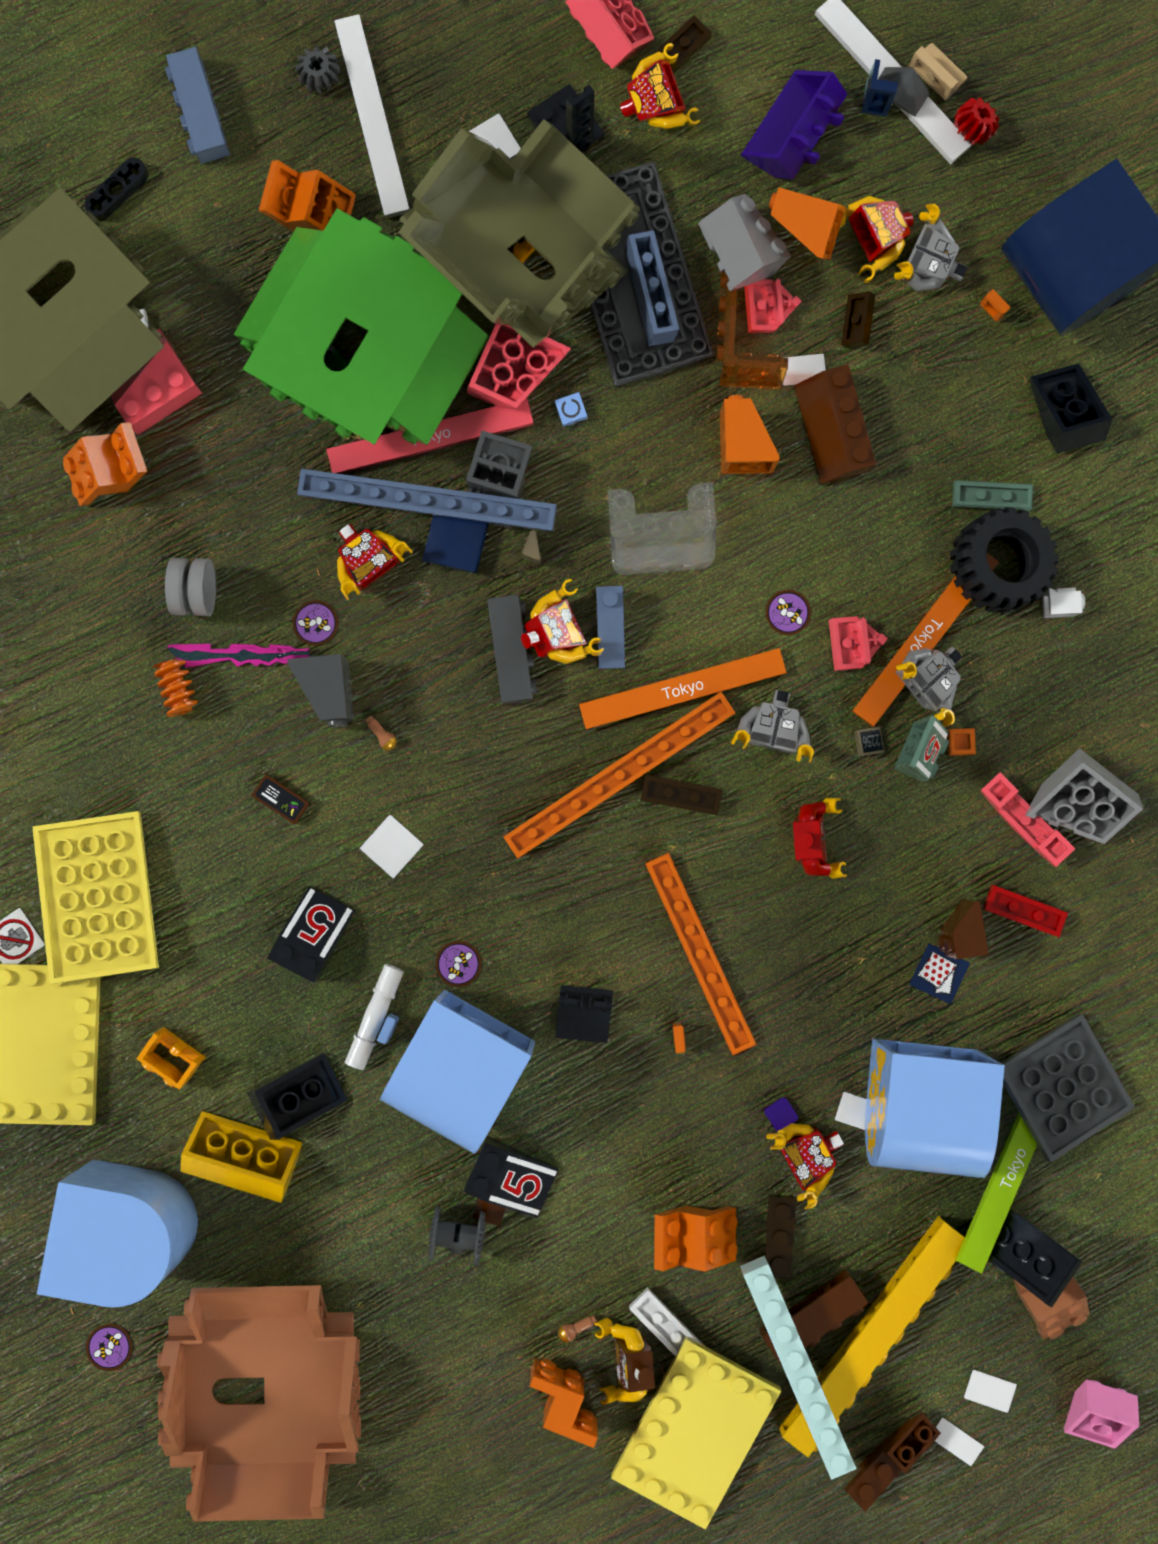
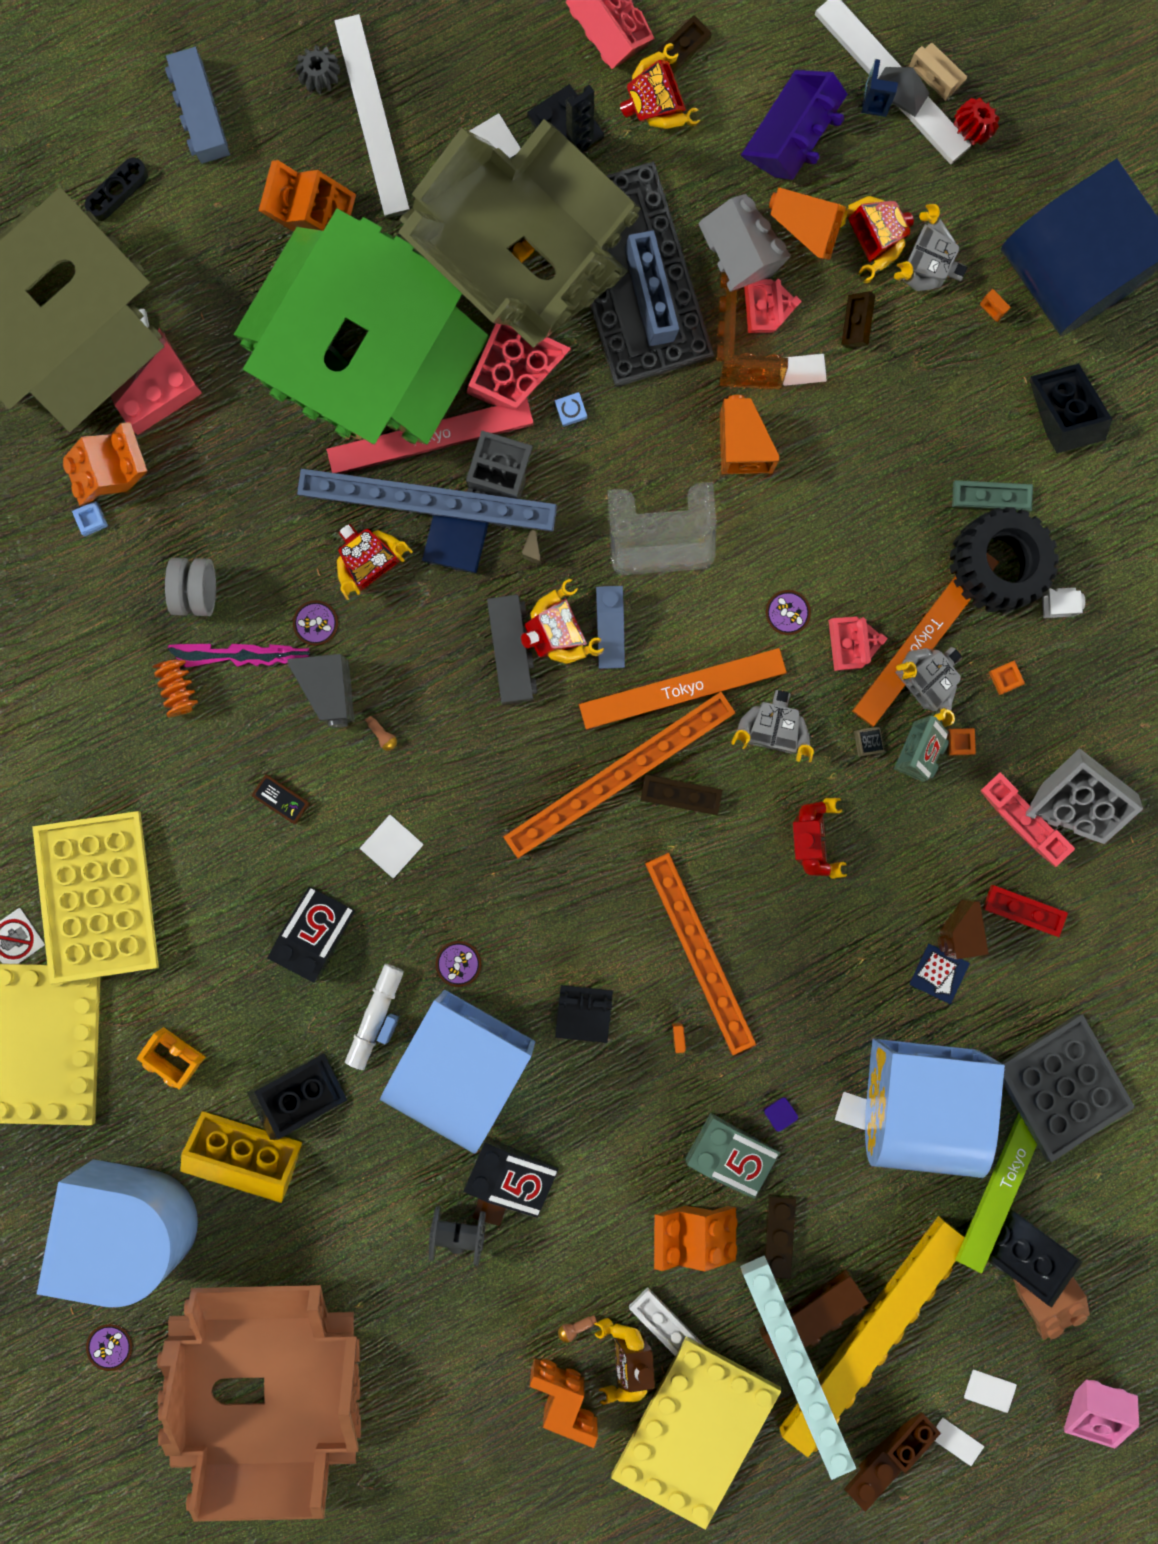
(90, 518): none -> light blue tile
(731, 1156): none -> sand green slope
(808, 1157): torso -> none
(835, 425): reddish brown slope -> none
(1006, 677): none -> orange tile

